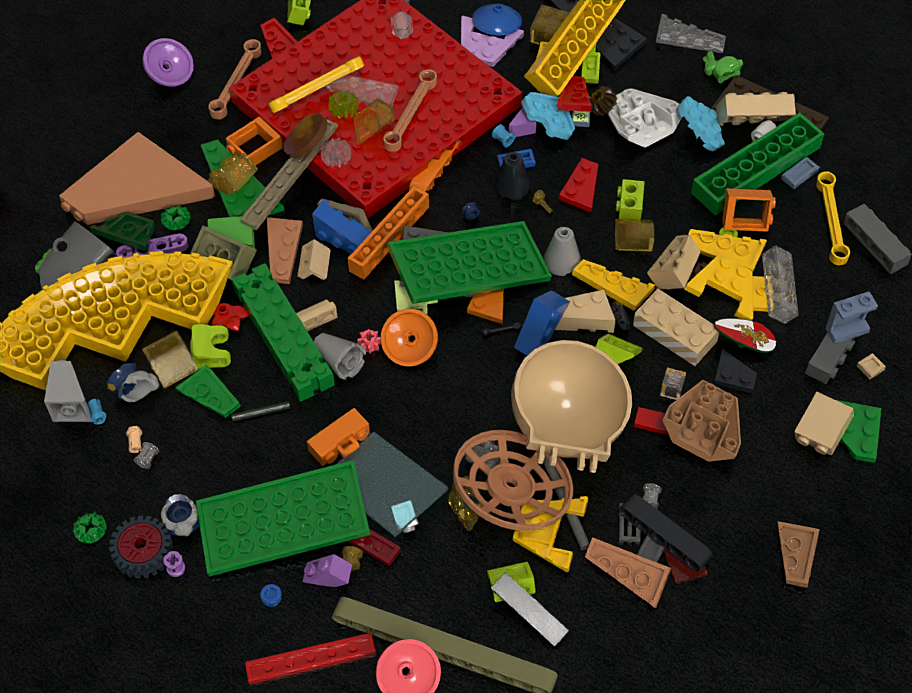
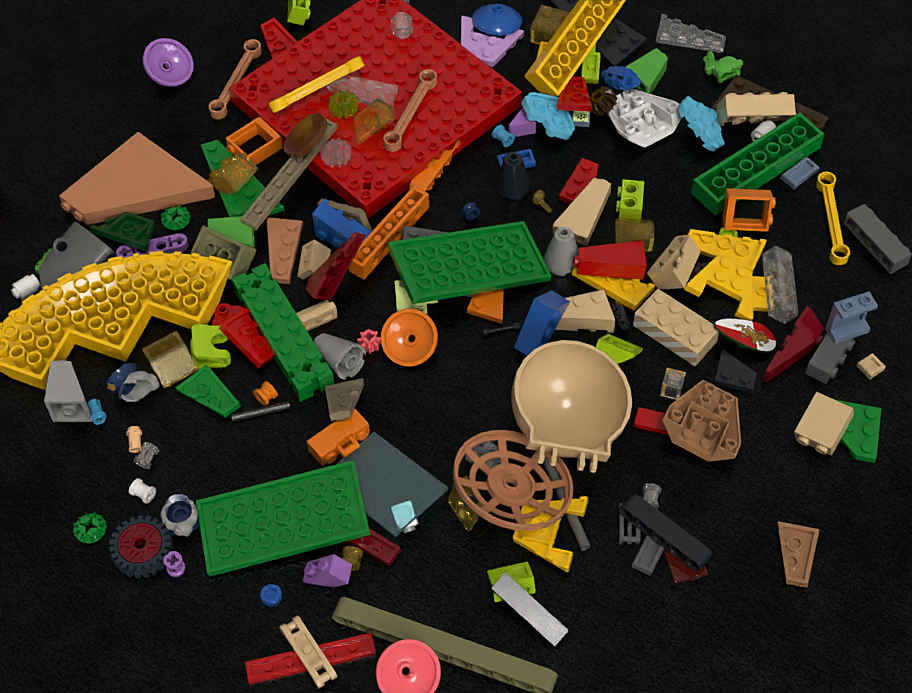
(25, 287): none -> white brick
(142, 490): none -> white bush
(245, 336): none -> red wing
(265, 393): none -> orange wheel
(308, 651): none -> tan plate
(330, 274): none -> dark red wedge
(343, 398): none -> dark tan wing
(585, 211): none -> tan slope
(612, 260): none -> red slope
(621, 78): none -> blue piece
(635, 572): nougat wing -> none
(649, 70): none -> bright green slope
(801, 342): none -> dark red wedge

